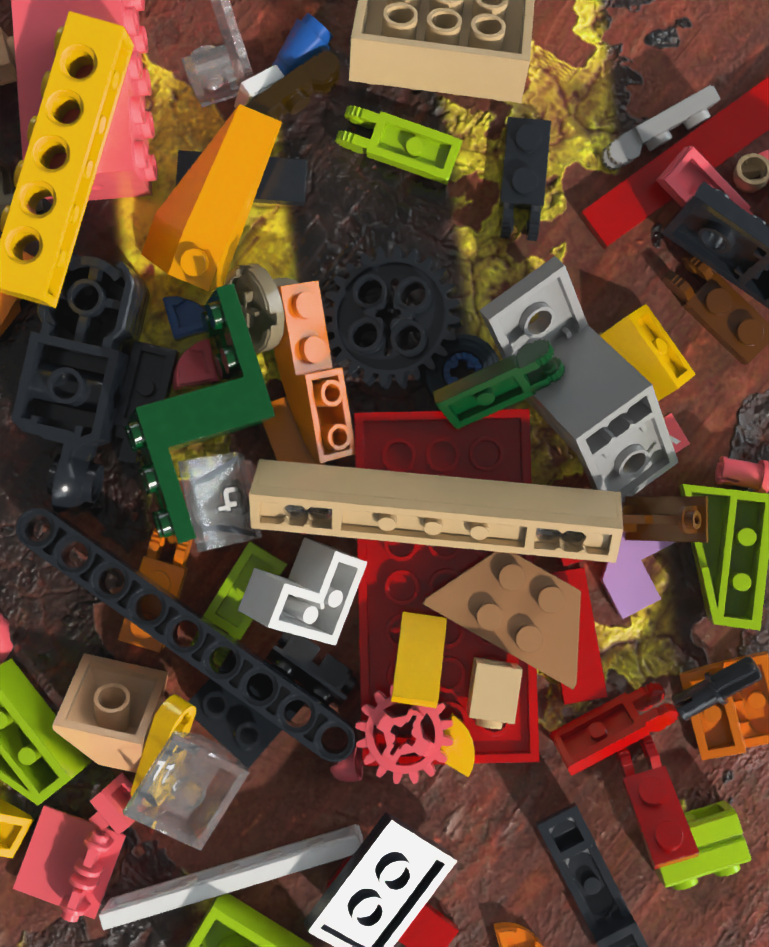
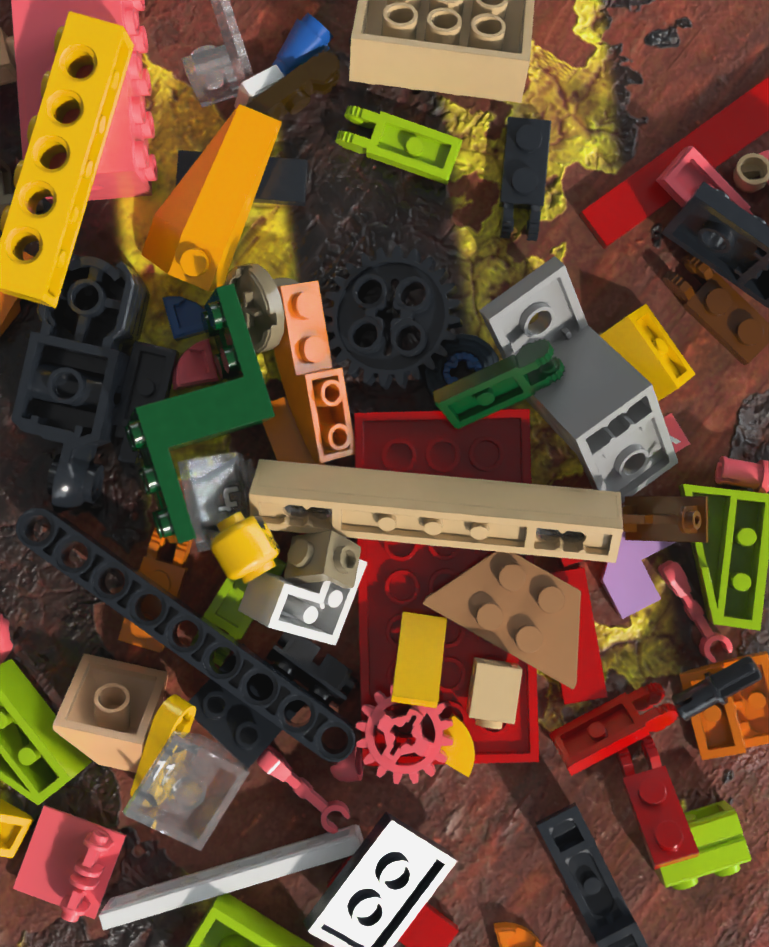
(110, 805): coral tile -> none
(244, 547): none -> yellow head
(276, 765): none -> coral piece
(322, 558): none -> dark tan bracket
(657, 129): light grey hinge -> none
(677, 581): none -> coral piece

